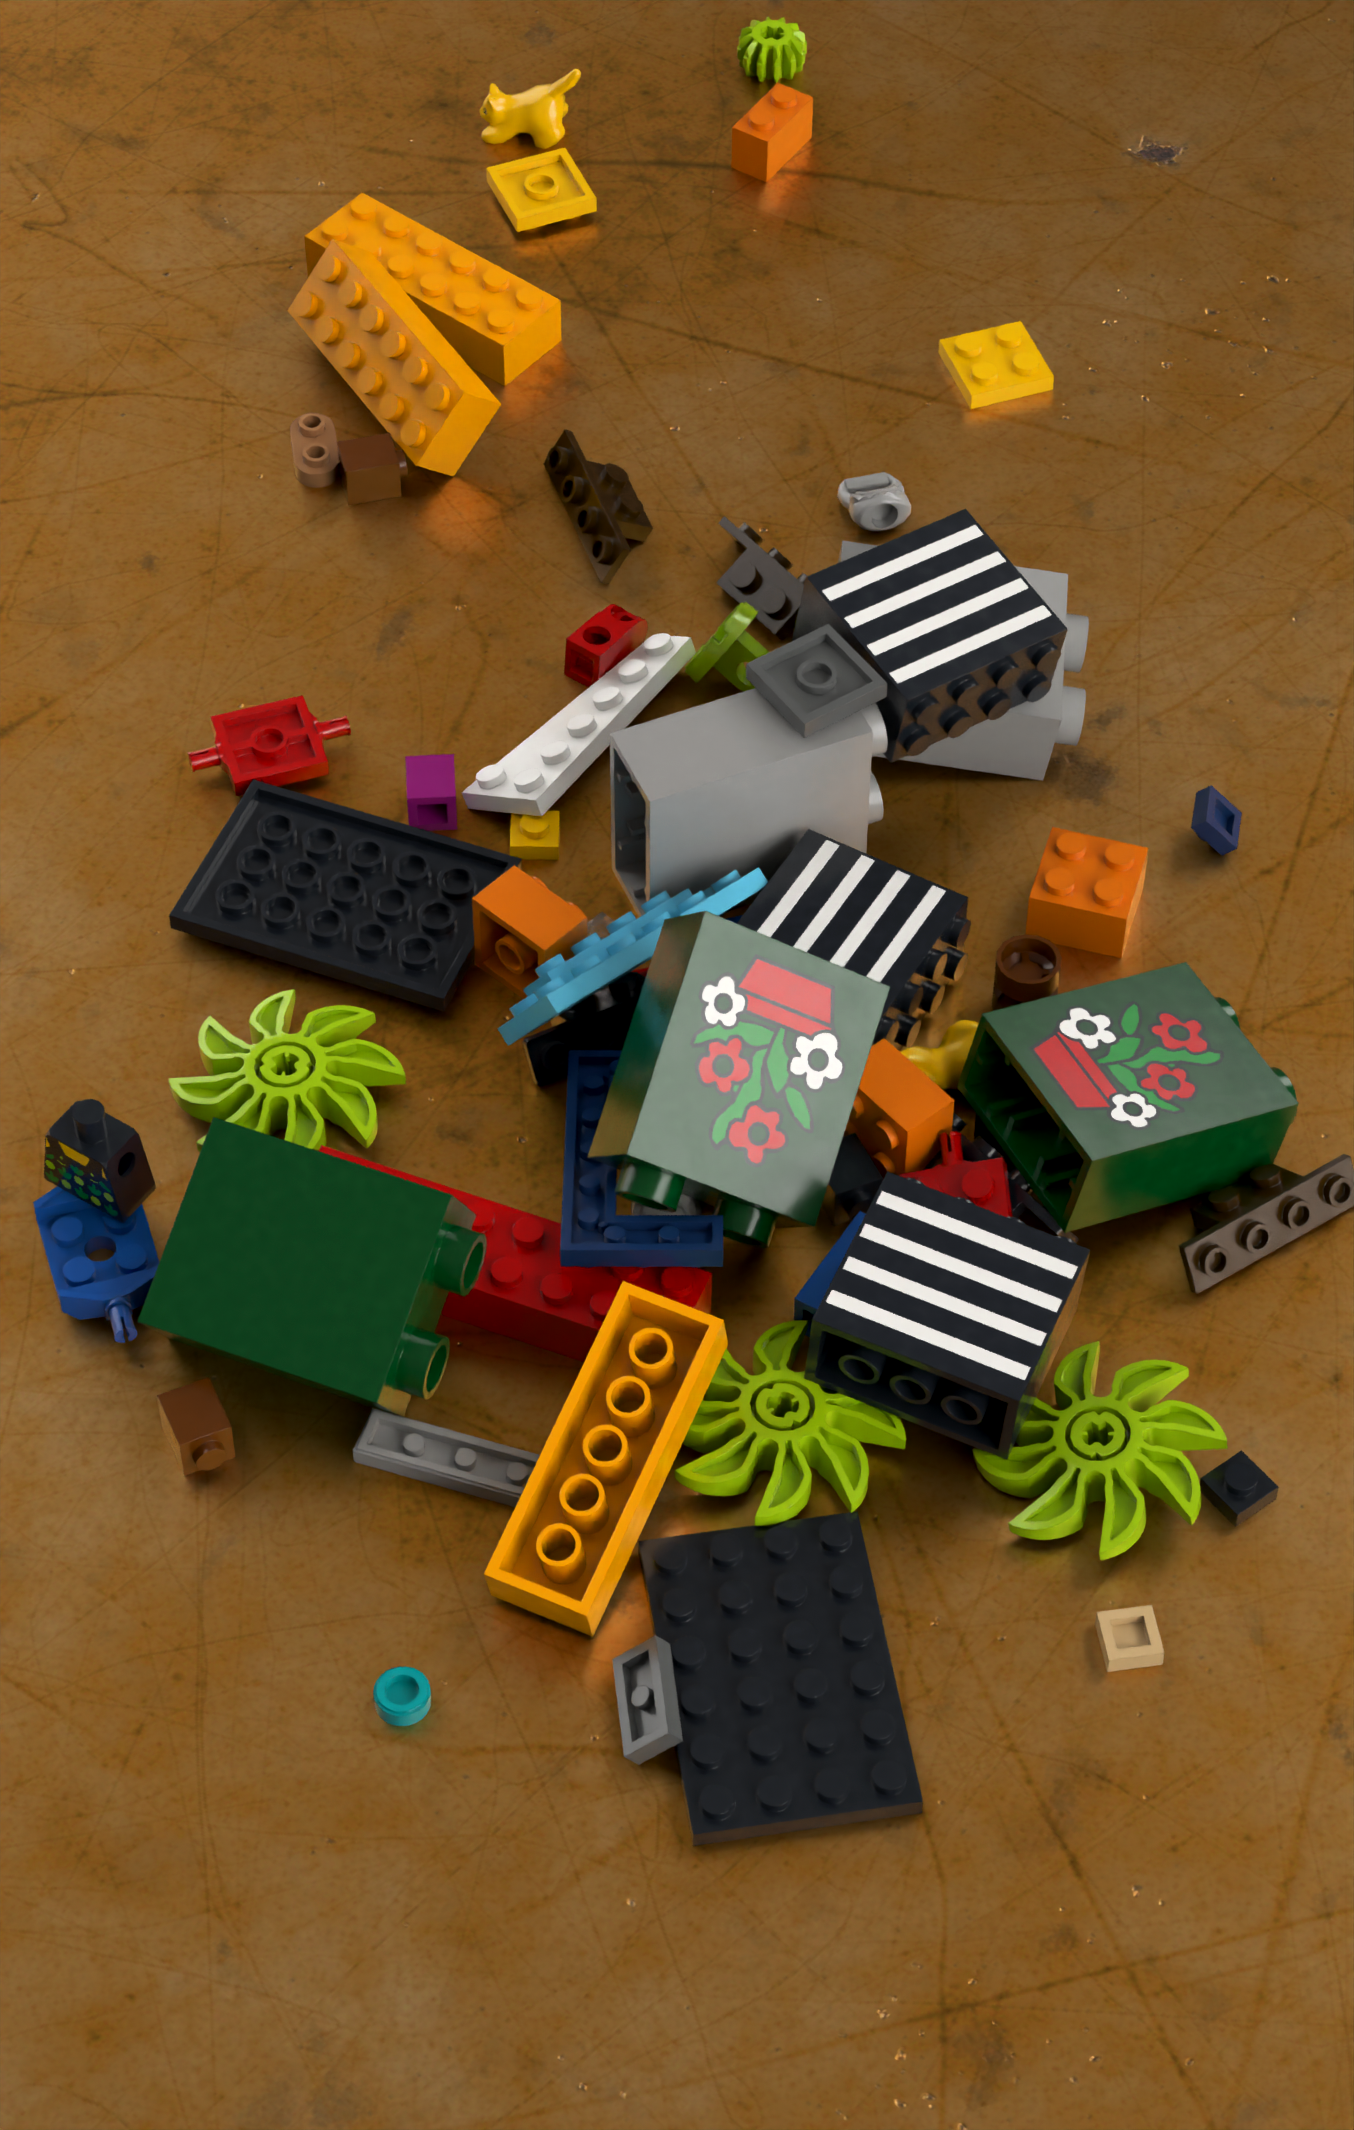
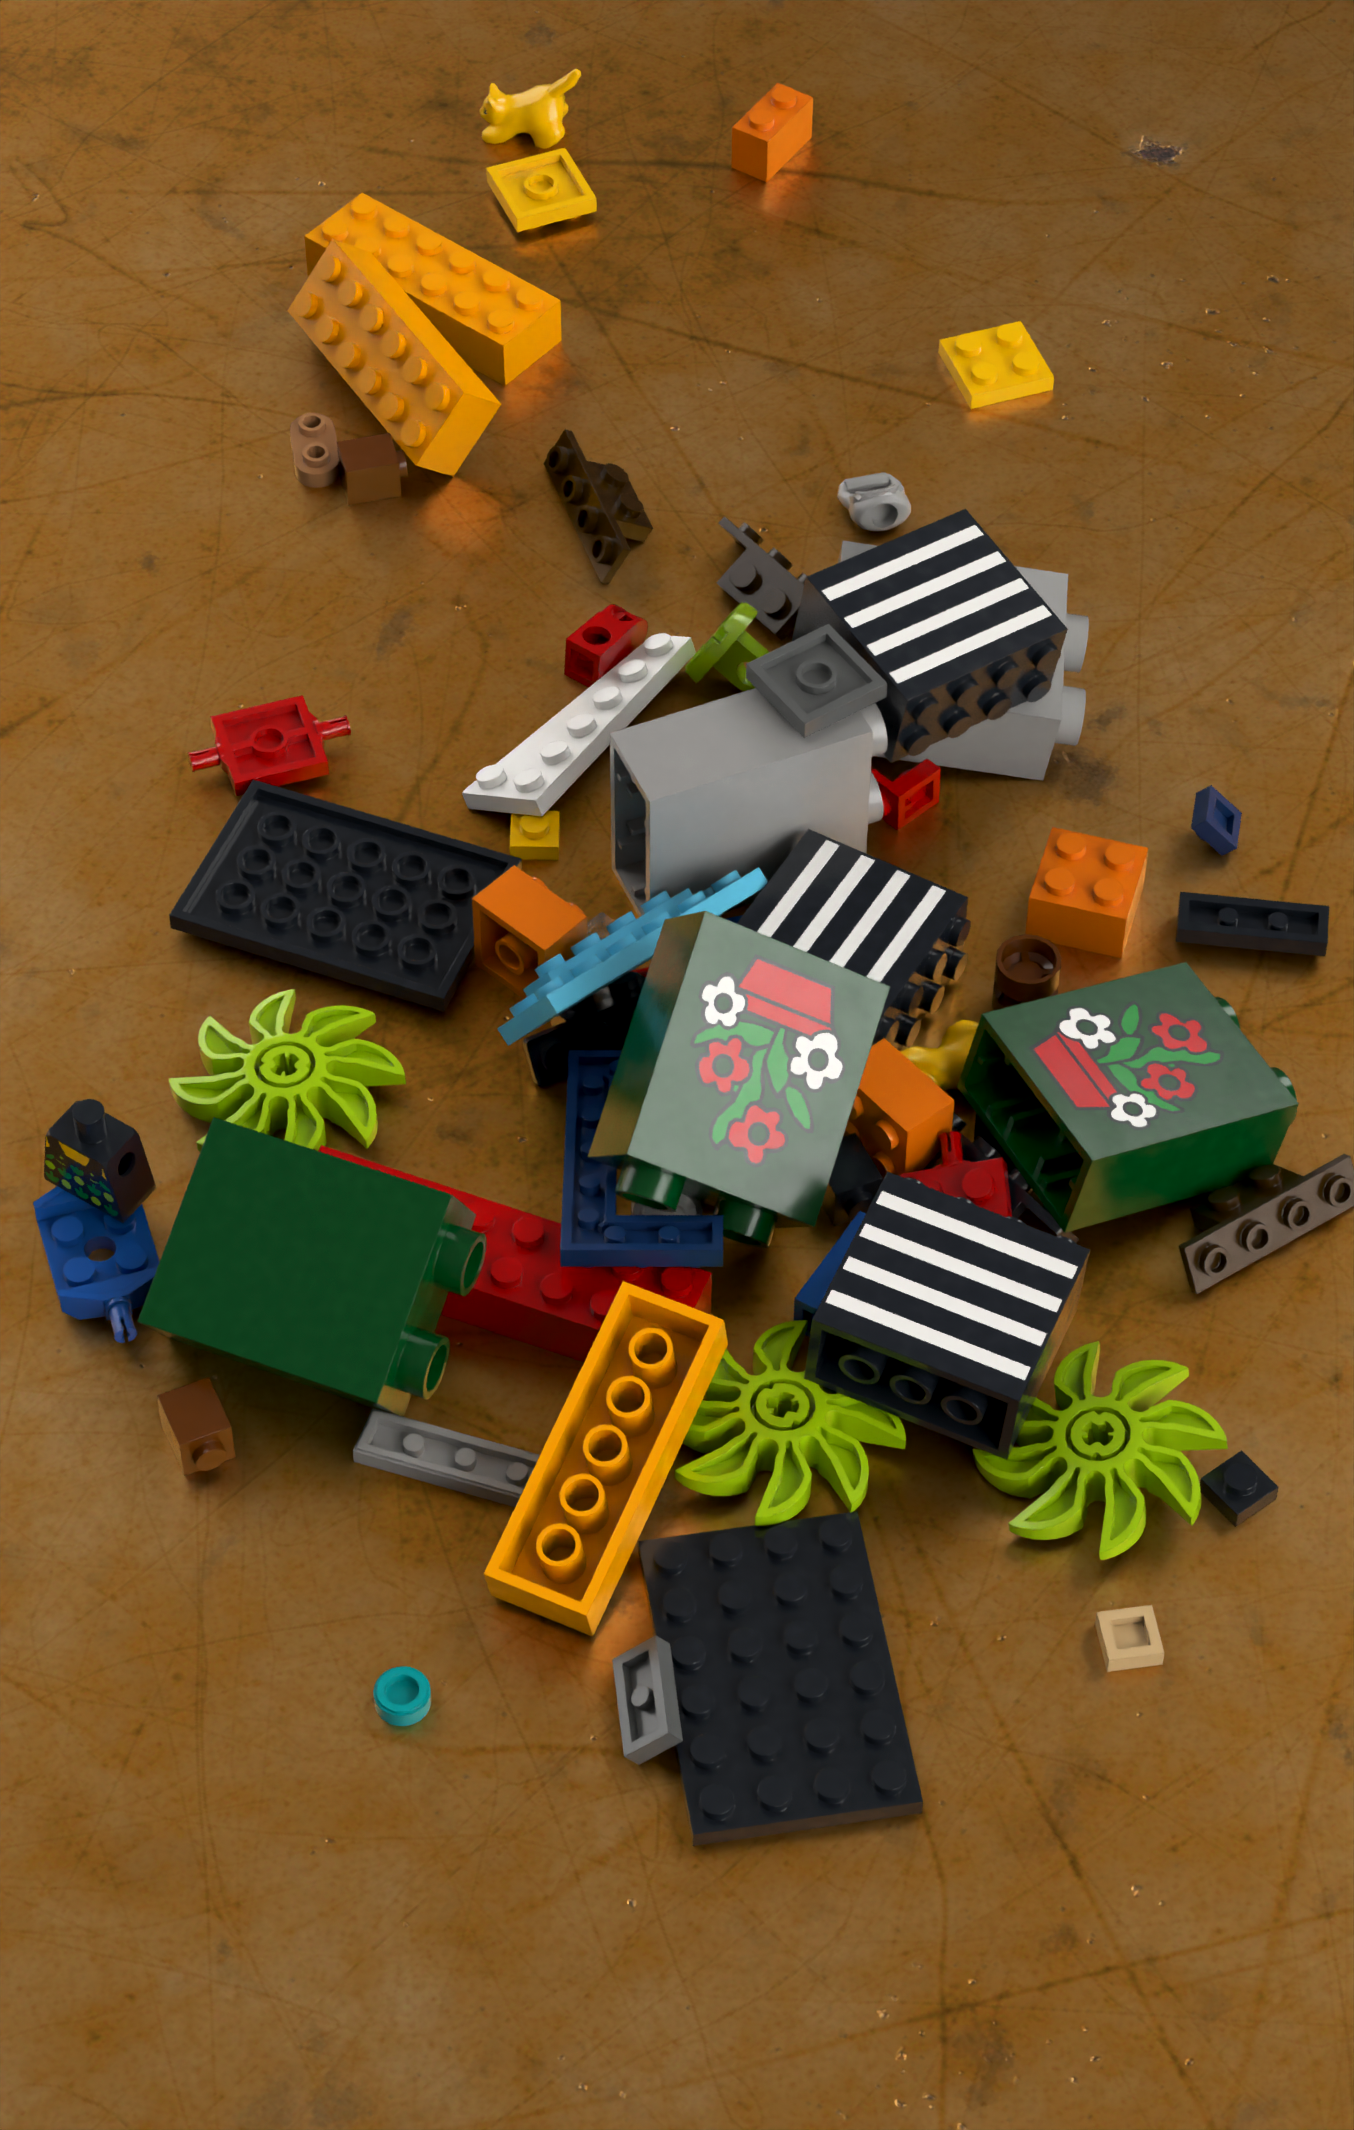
(431, 792): magenta brick -> none
(771, 49): lime gear -> none
(910, 793): none -> red bracket
(1252, 924): none -> black plate

